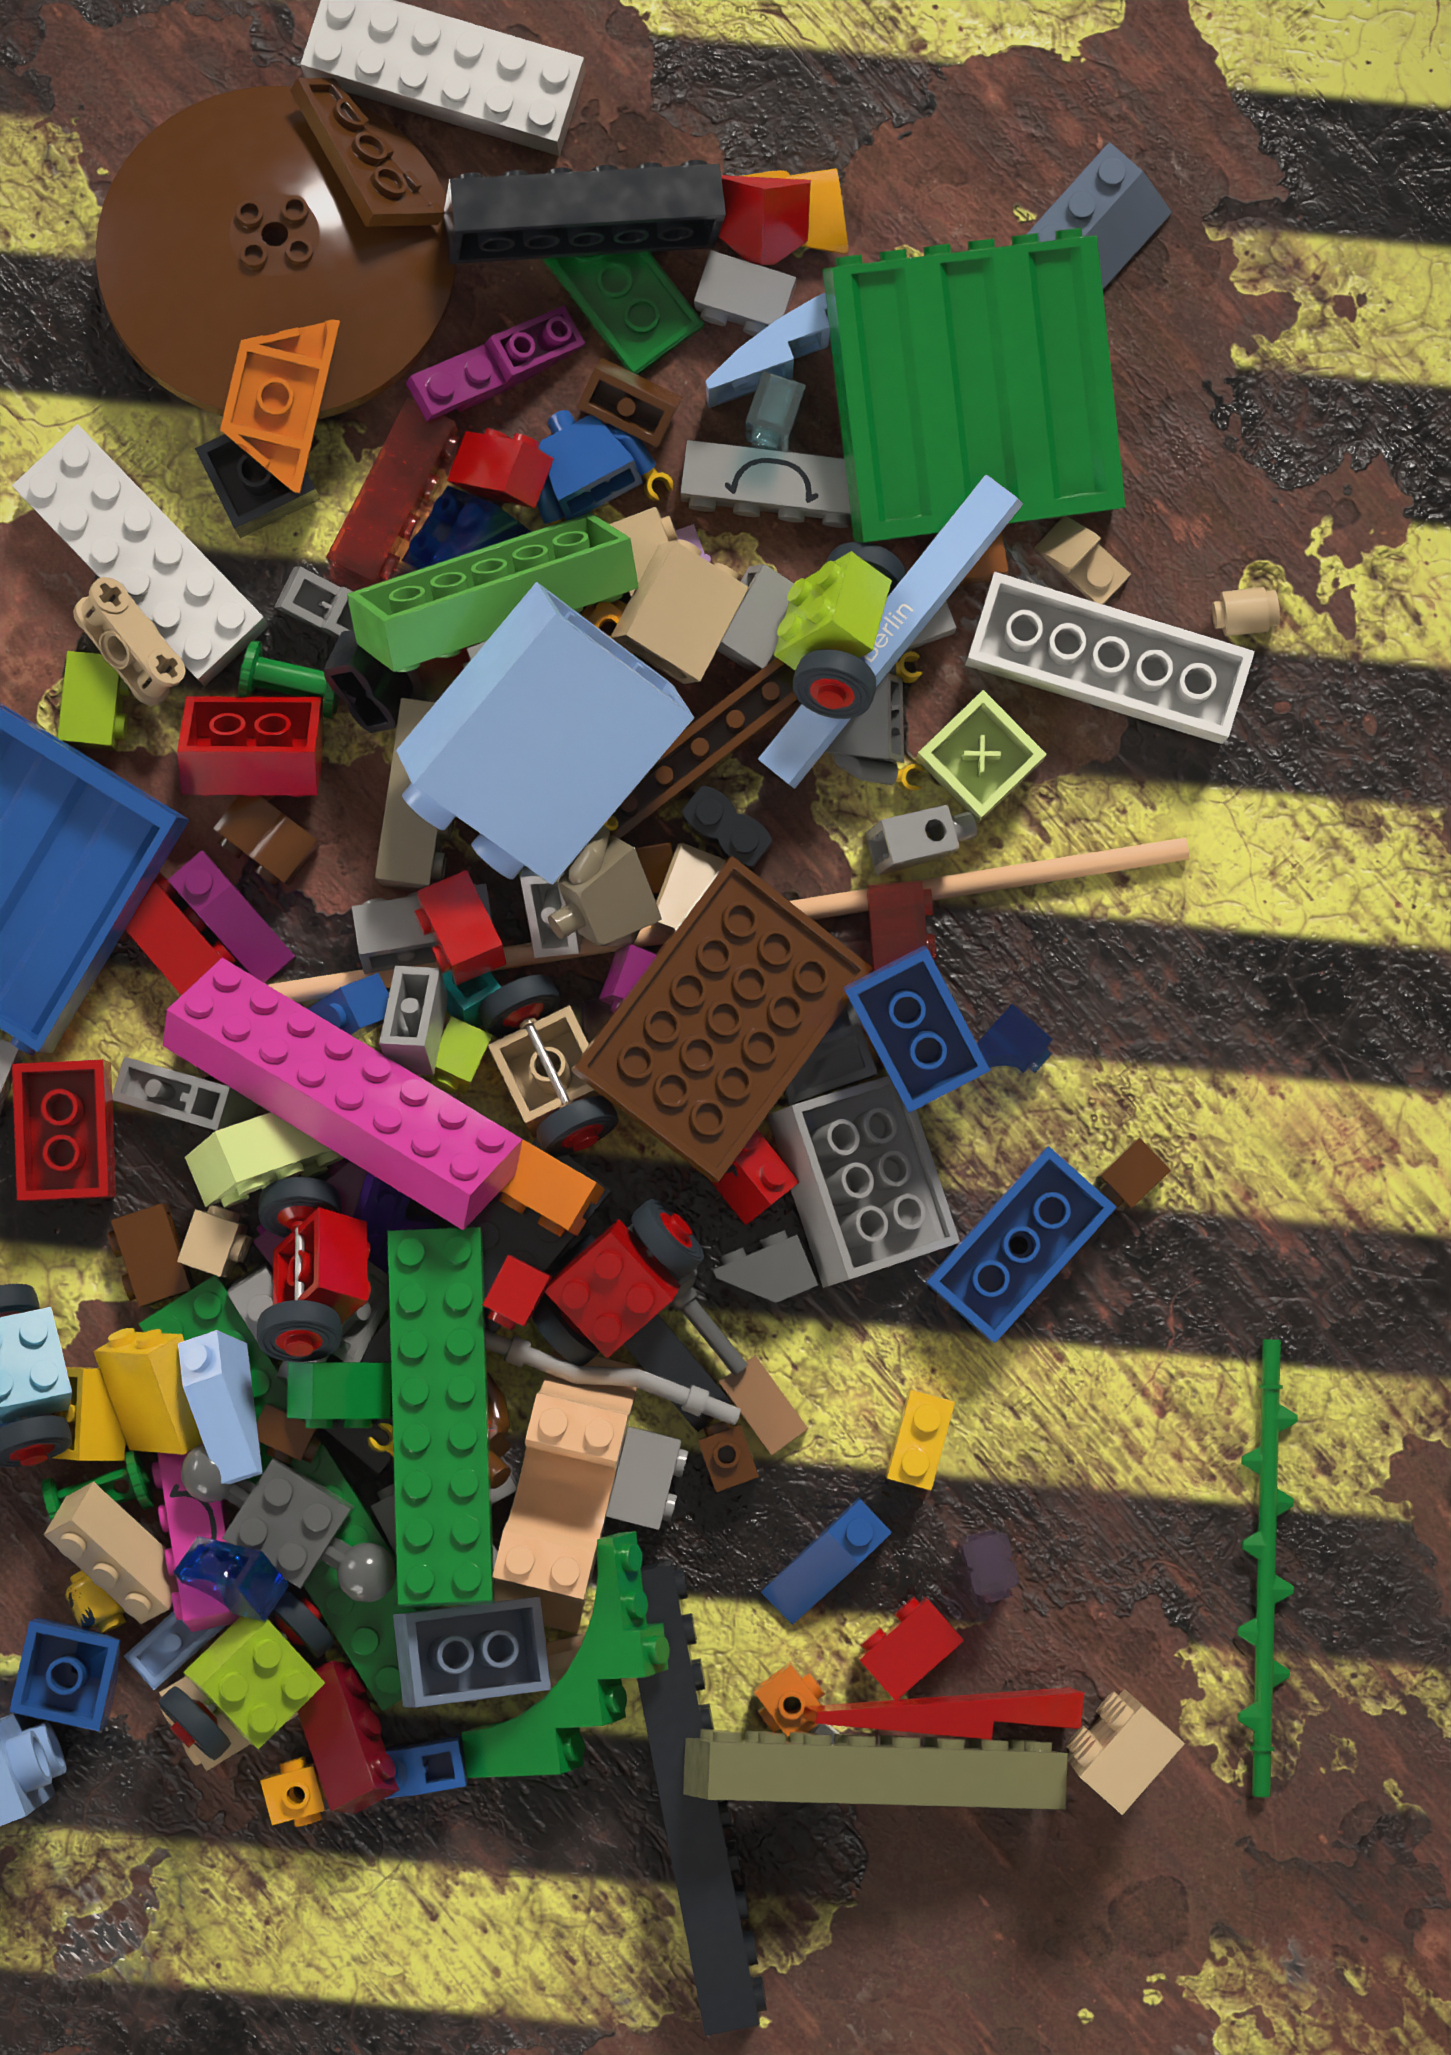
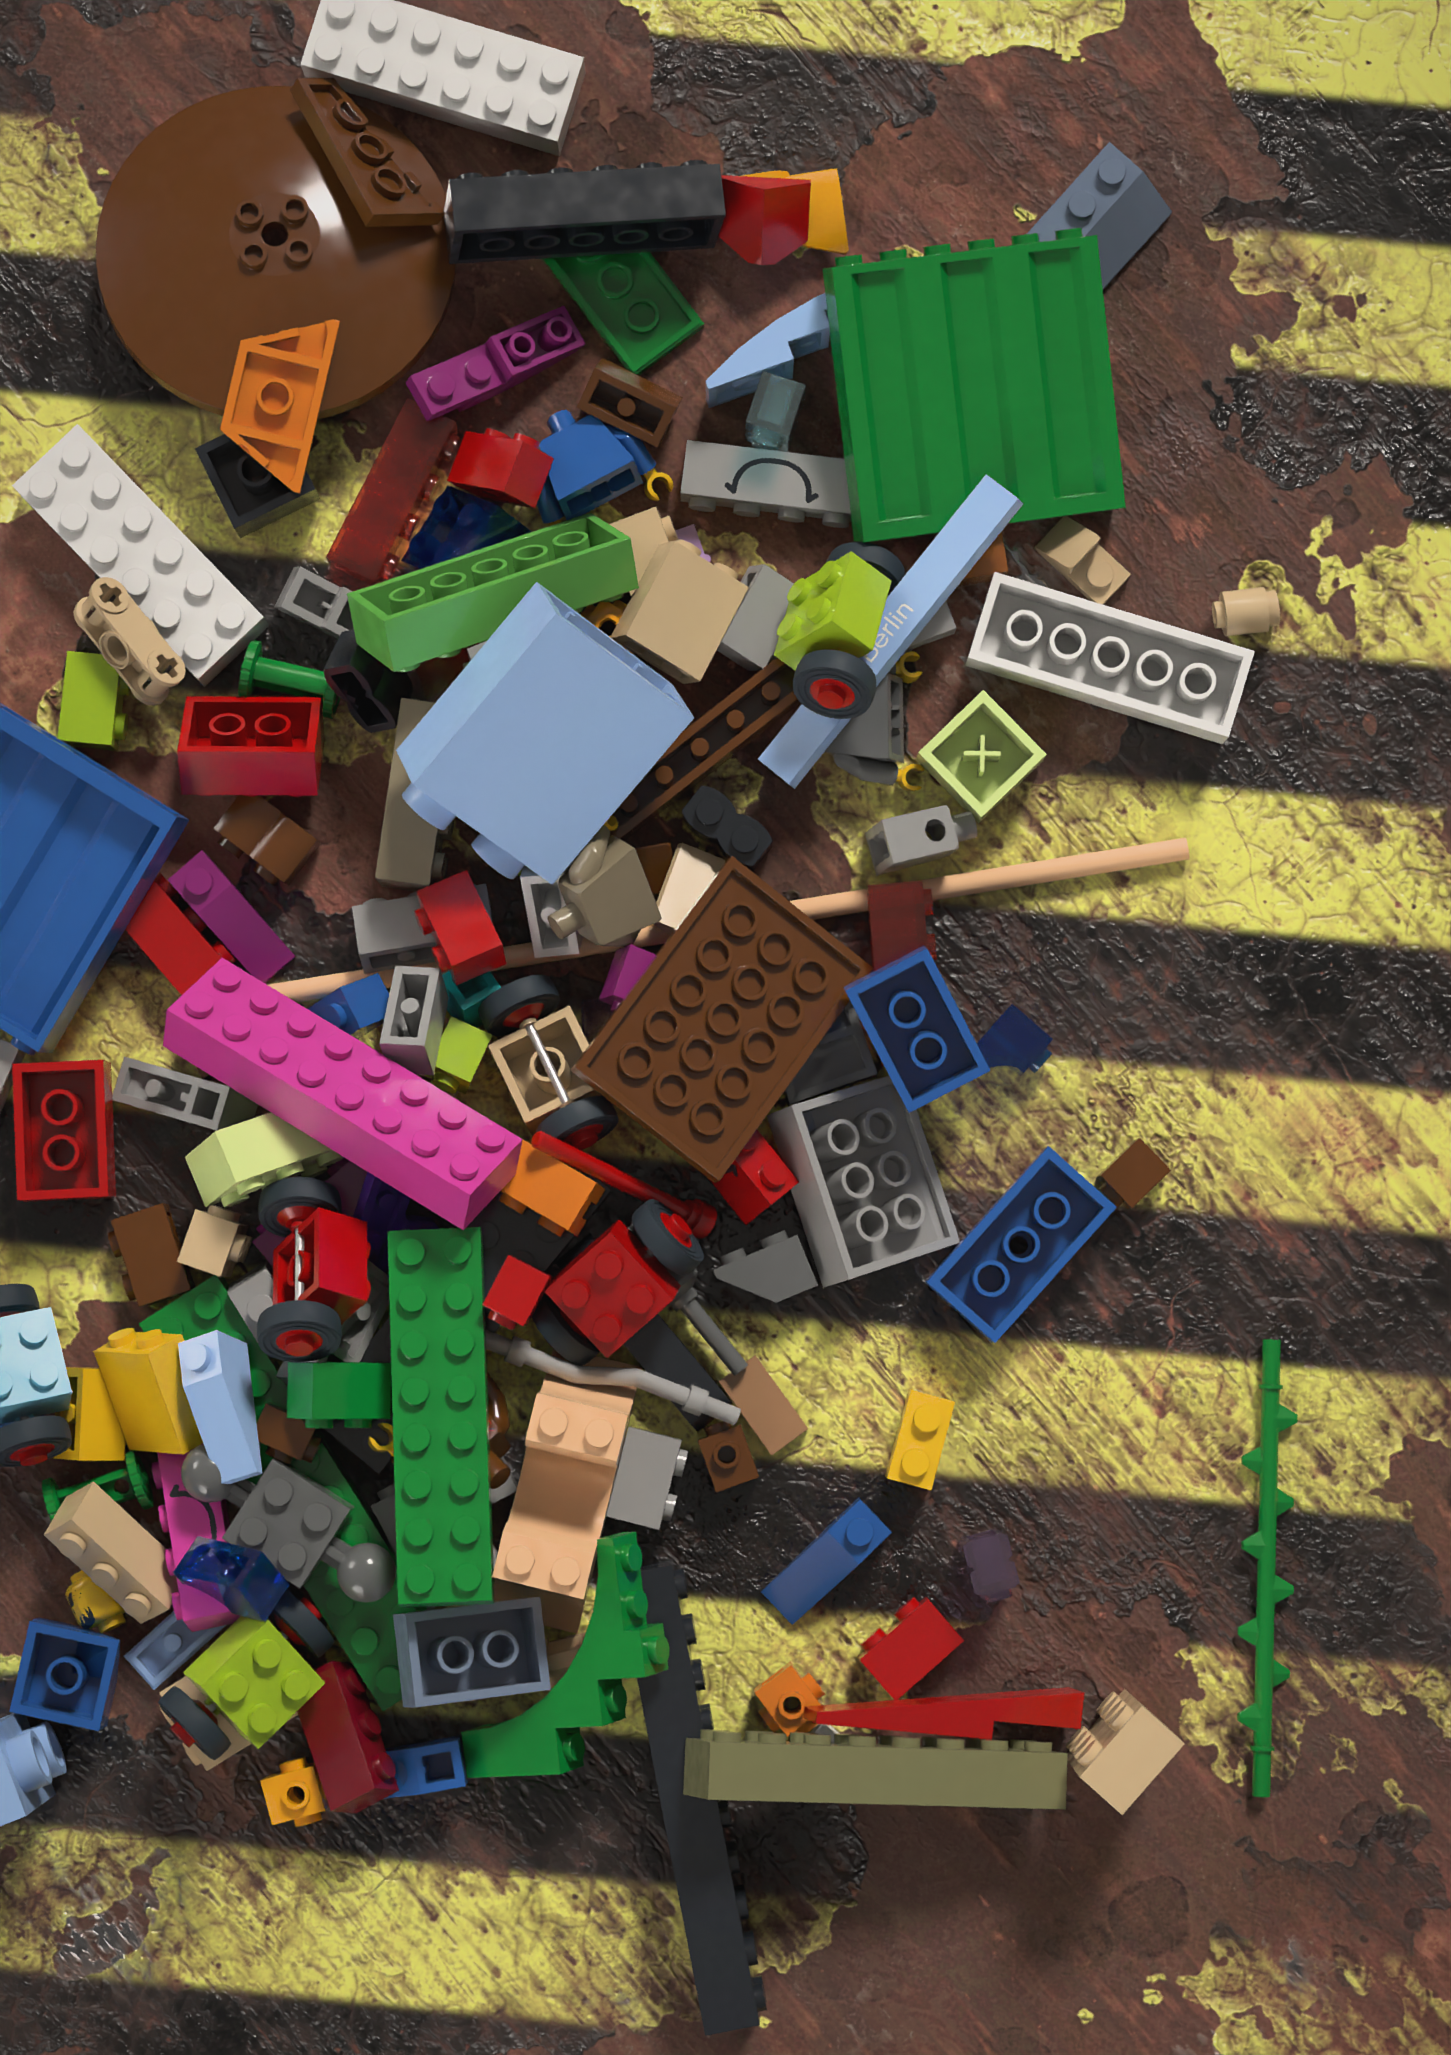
(696, 1213): none -> red piece
(742, 293): light grey brick -> none

